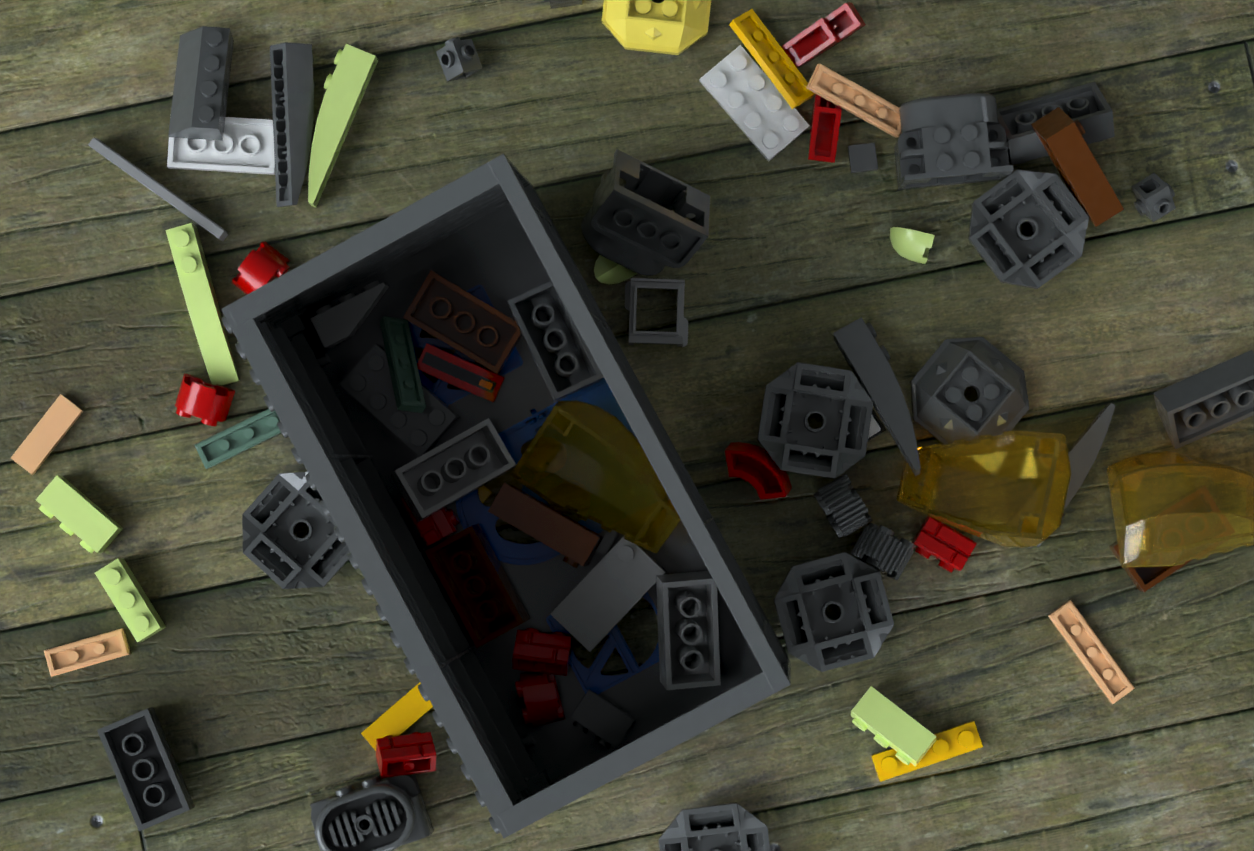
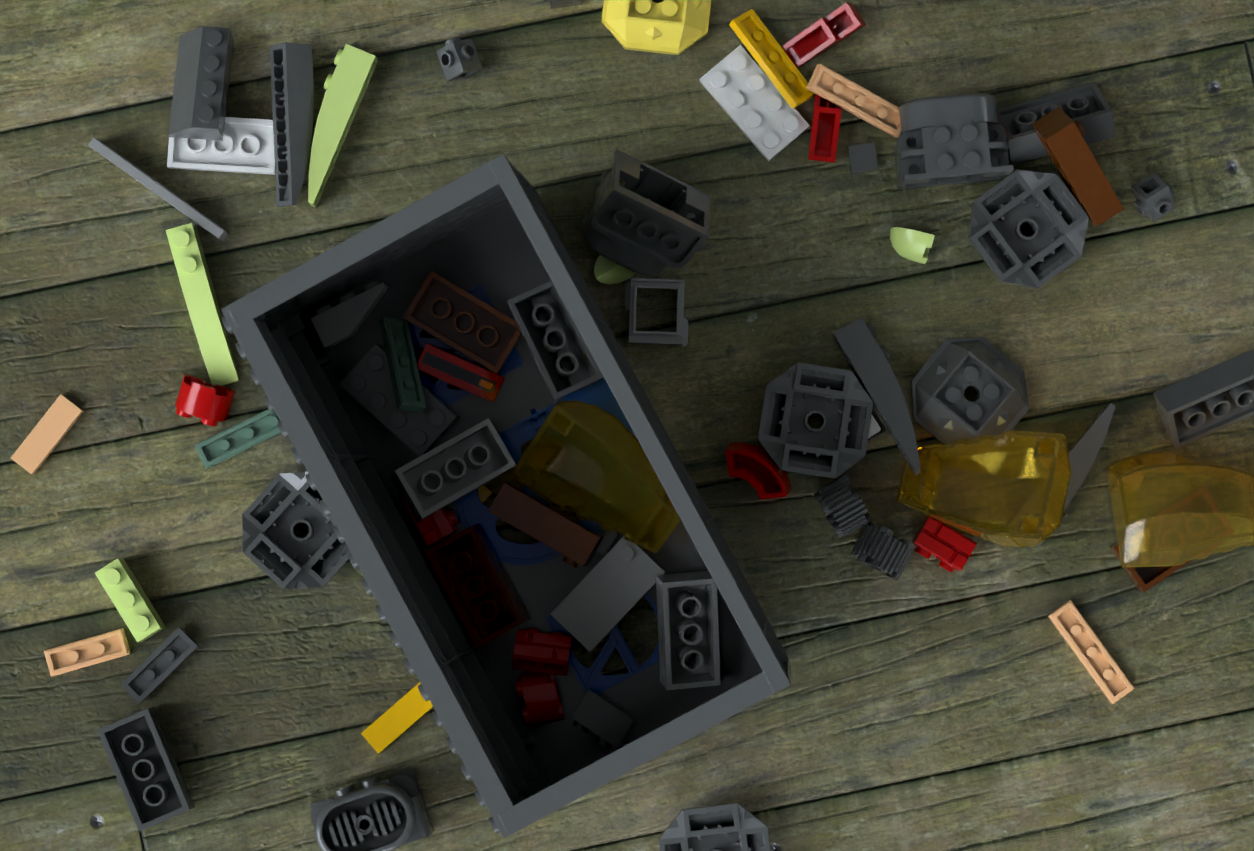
(78, 515): yellowish green brick -> none
(160, 665): none -> dark grey plate
(260, 268): red cylinder -> none
(405, 754): red brick -> none
(863, 608): dark grey piece -> none
(892, 727): yellowish green brick -> none
(947, 745): yellow plate -> none

